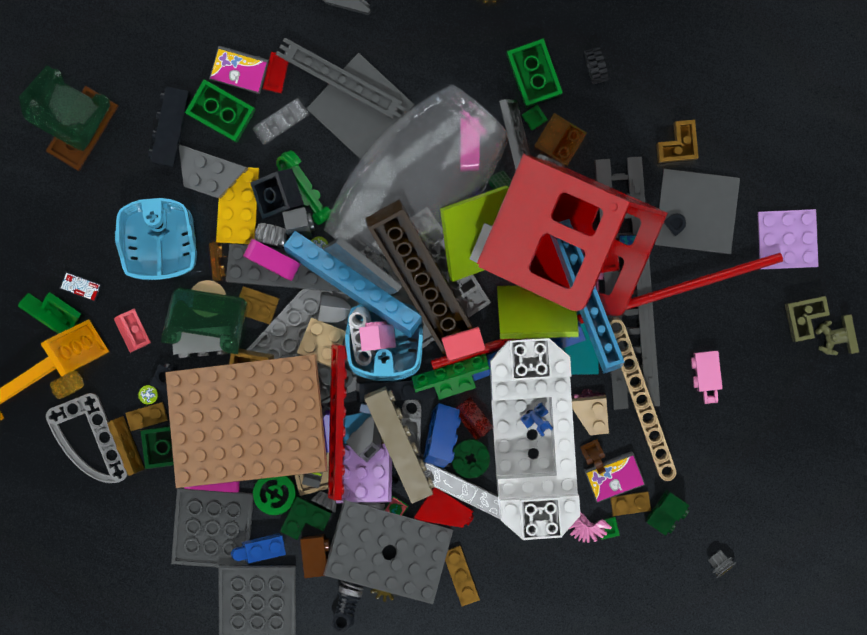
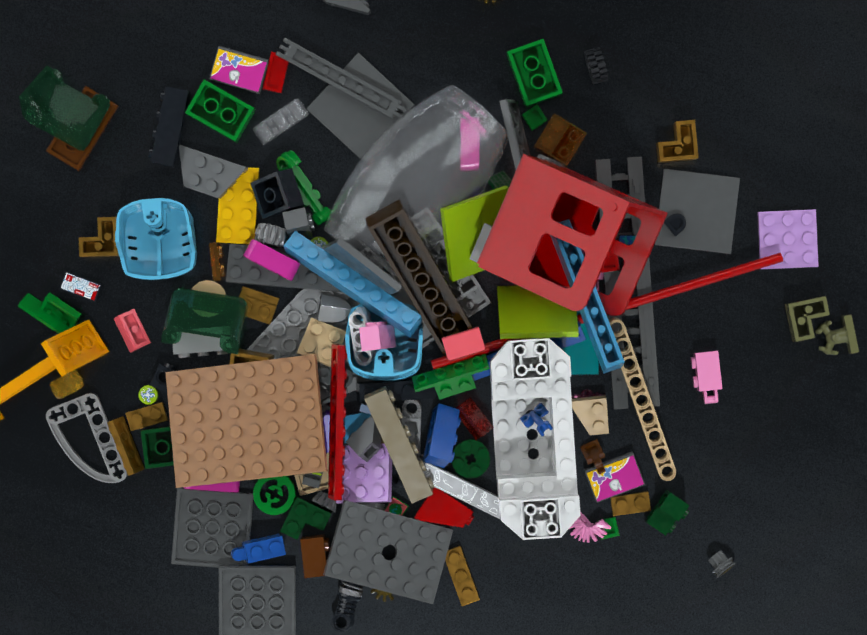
(104, 244): none -> pearl gold brick

